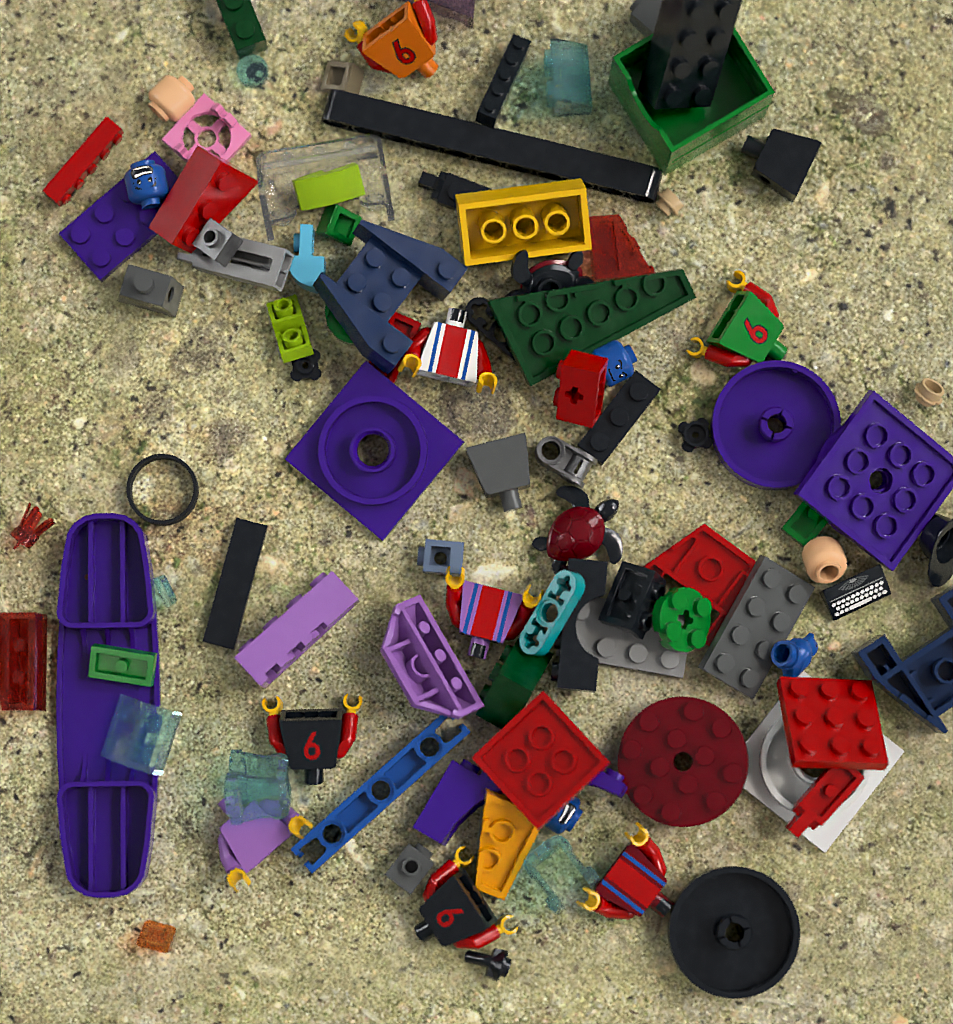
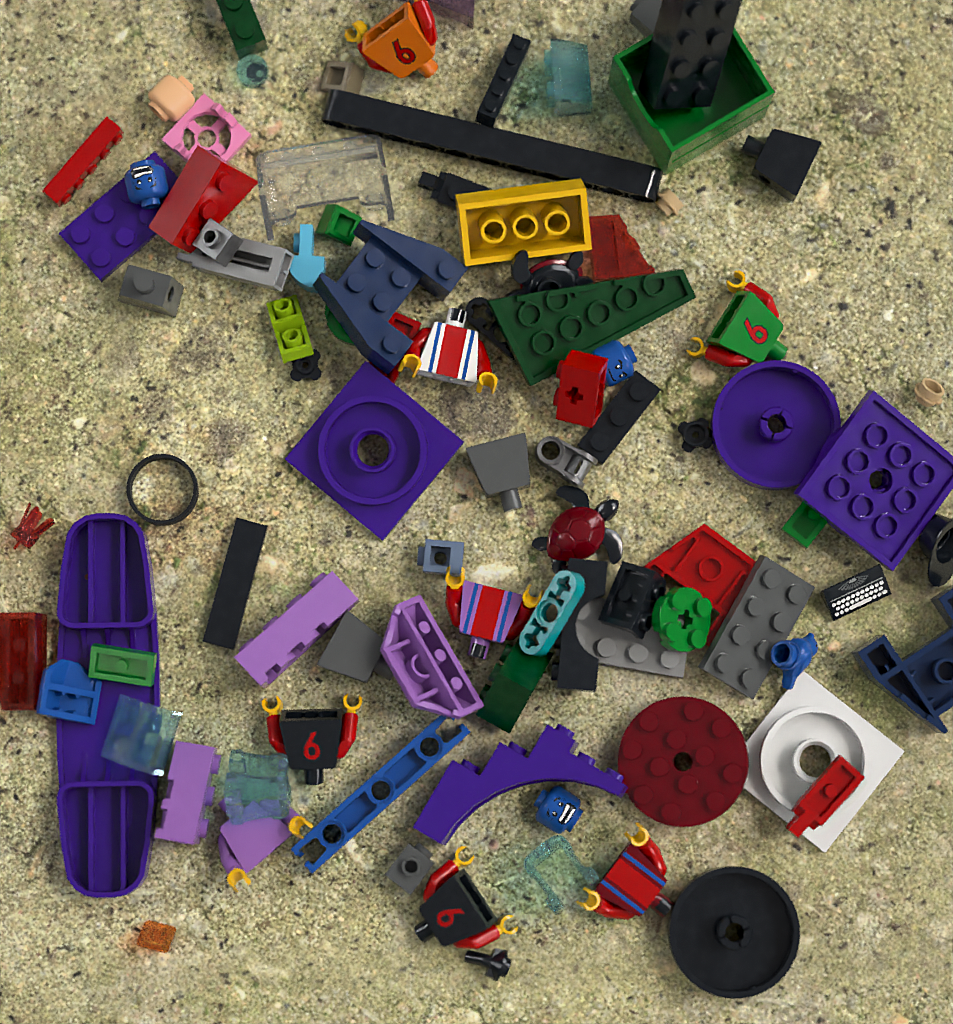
(68, 693): none -> blue slope
(165, 590): clear light blue tile -> none
(188, 793): none -> medium lavender wedge
(328, 187): lime slope -> none
(355, 651): none -> dark grey torso
(502, 845): light orange wing -> none
(540, 760): red plate -> none
(824, 559): light nougat head -> none
(832, 723): red plate -> none

